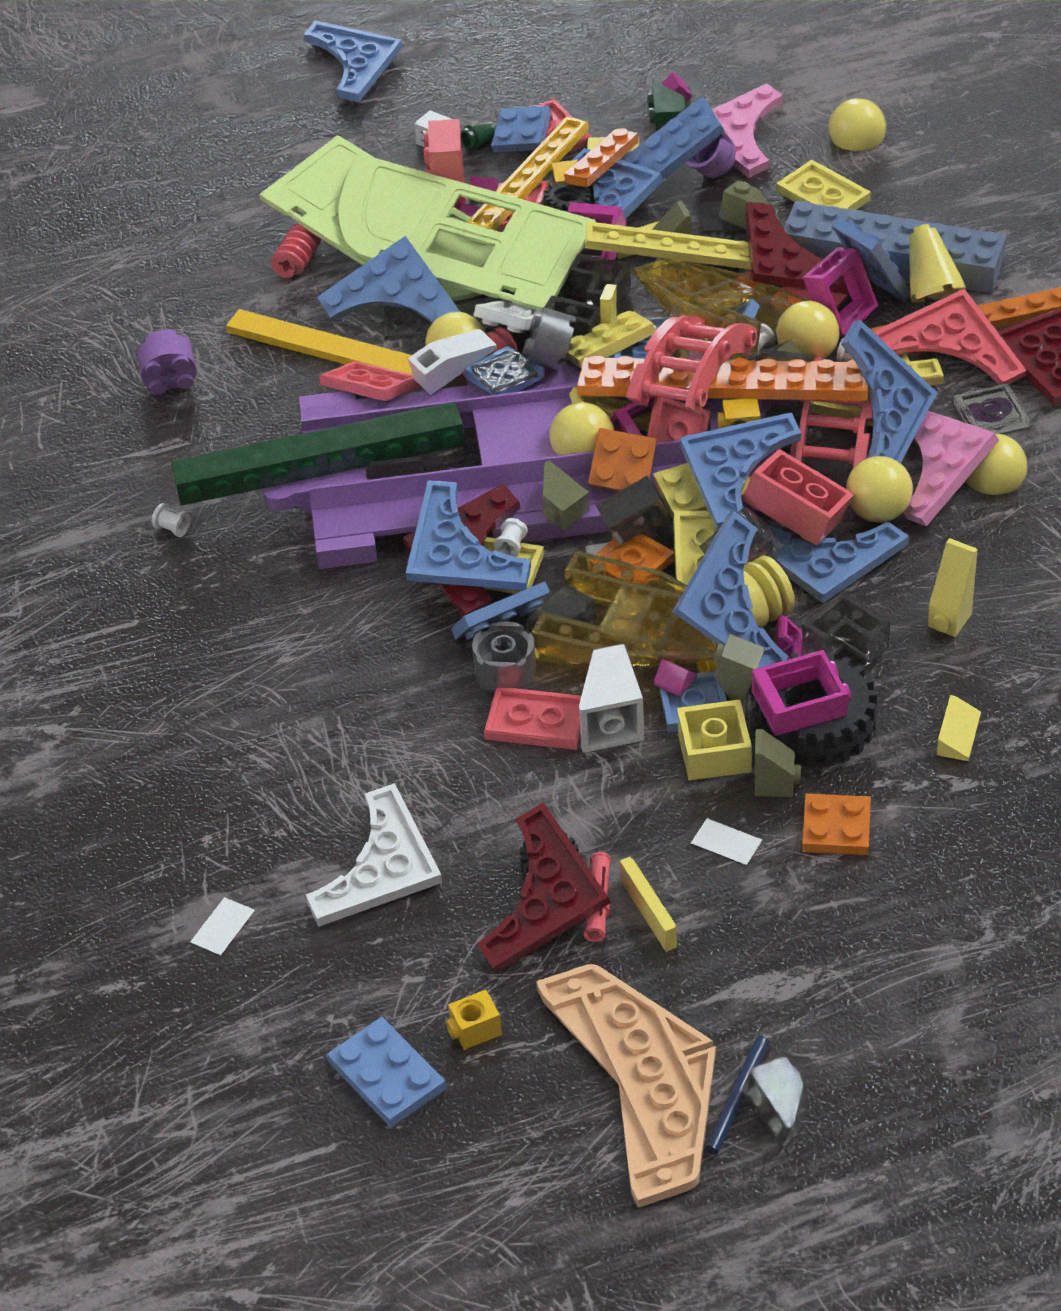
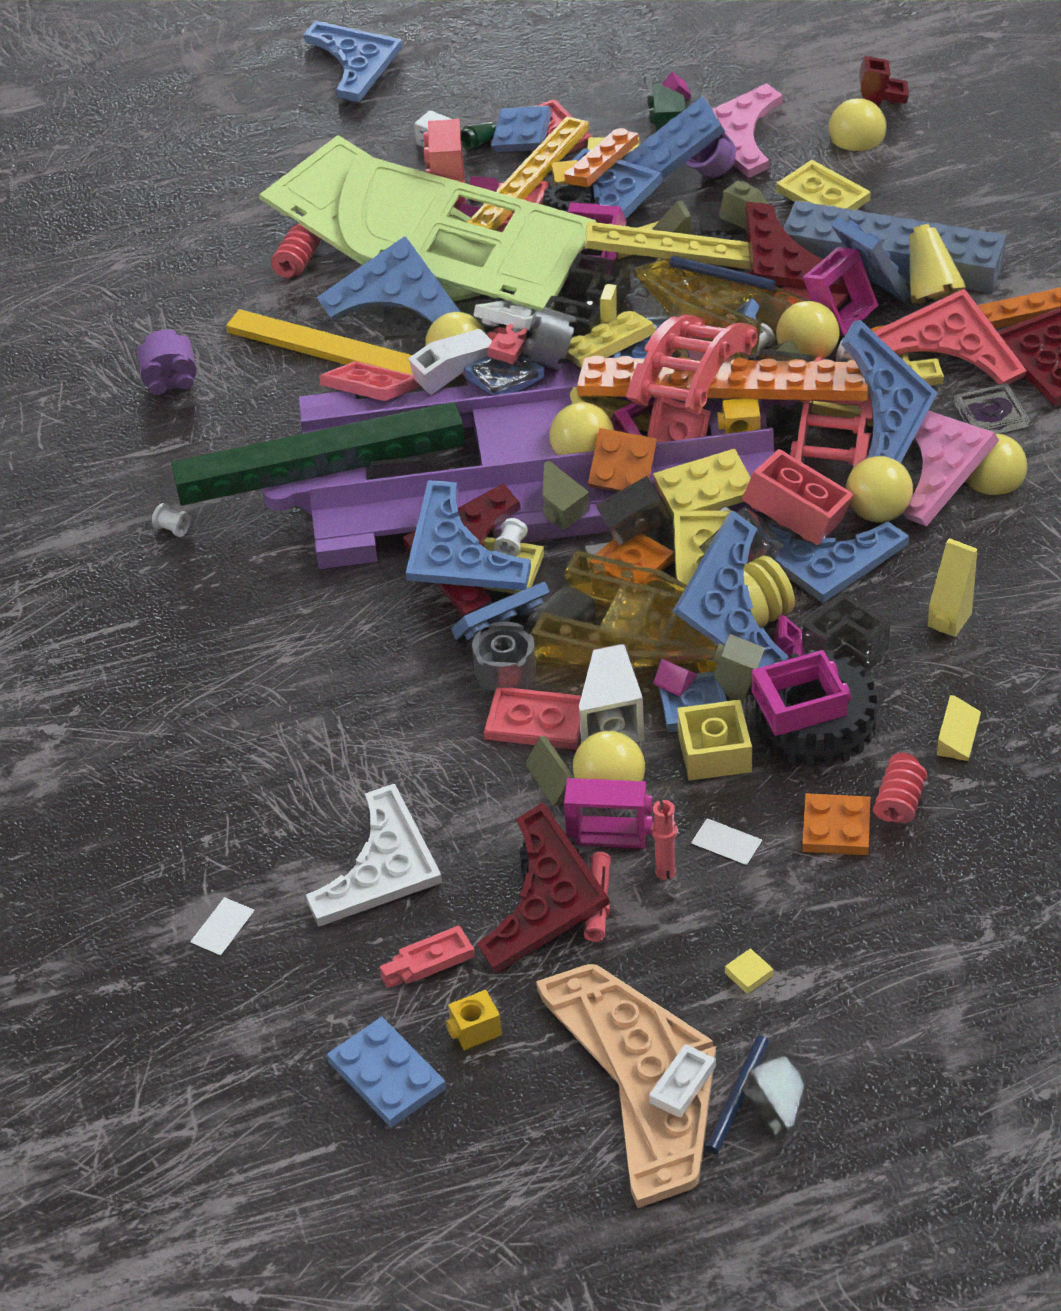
(427, 957): none -> coral hinge
(507, 346): none -> coral plate
(549, 770): none -> olive slope
(607, 831): none -> dark pink window
(609, 757): none -> light yellow piece
(648, 903): light yellow tile -> none
(664, 832): none -> coral pin
(682, 1080): none -> white plate
(722, 273): none -> dark blue bar
(727, 455): medium blue plate -> none
(749, 971): none -> light yellow tile
(774, 767): olive slope -> none
(877, 85): none -> dark red brick
(900, 789): none -> coral piece

